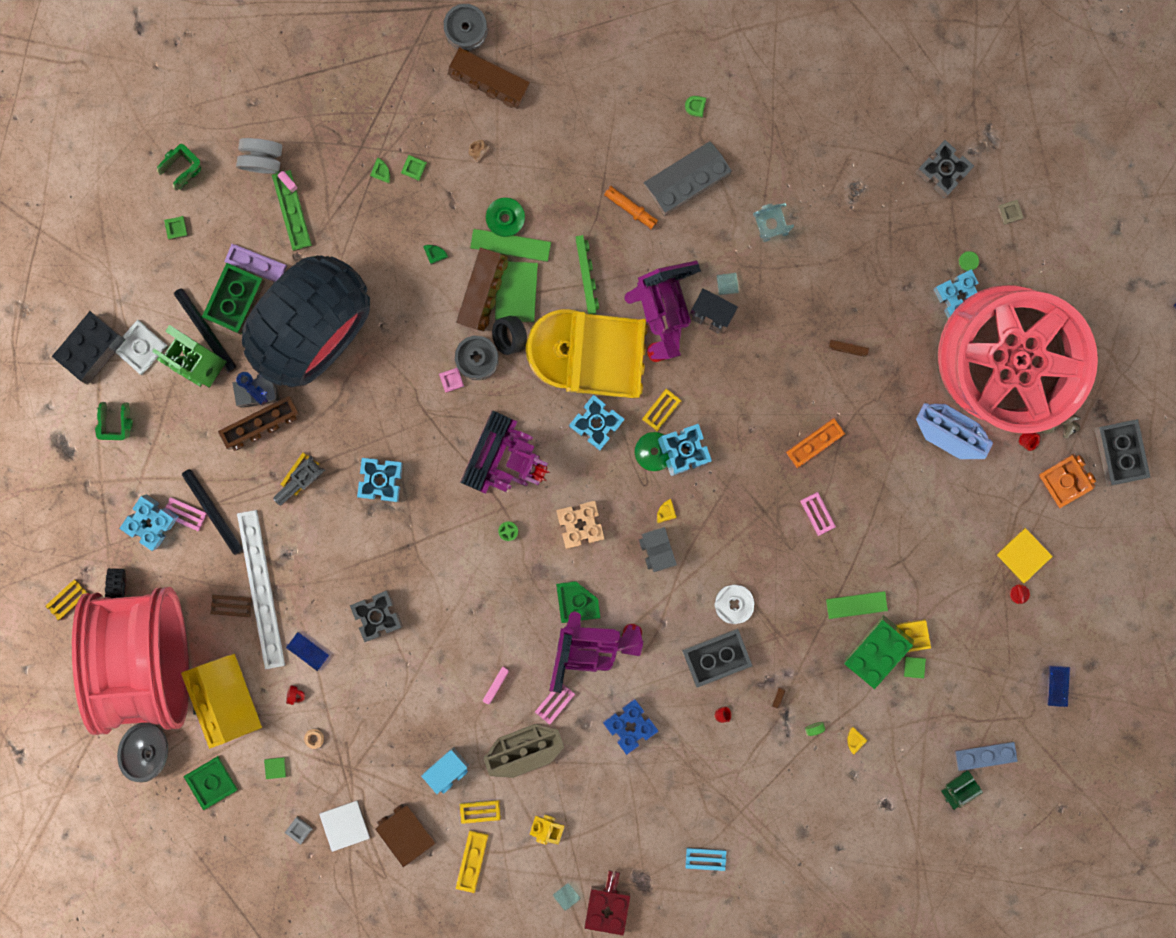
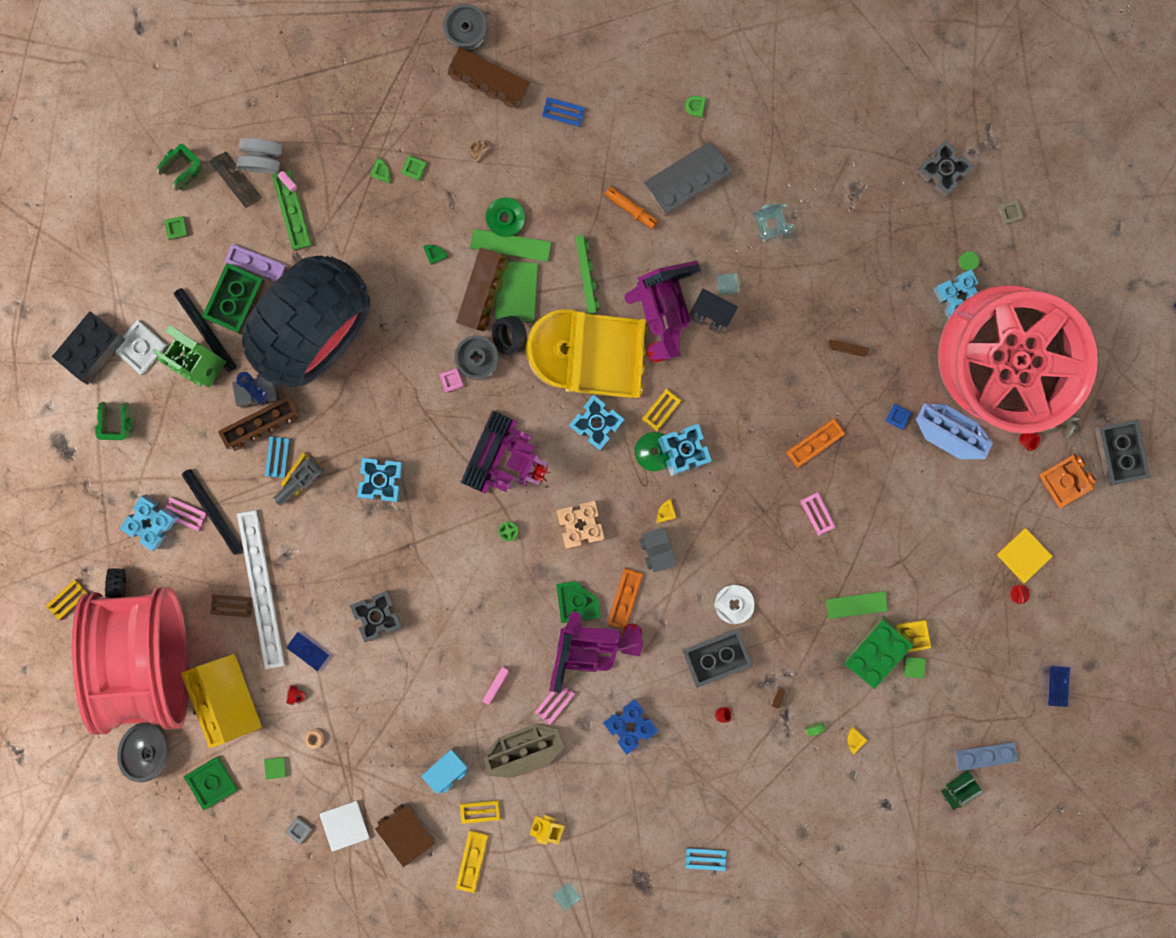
(235, 179): none -> clear smoke plate
(269, 457): none -> medium azure tile
(563, 104): none -> blue tile
(607, 897): dark red brick -> none
(625, 598): none -> orange tile
(898, 416): none -> blue tile

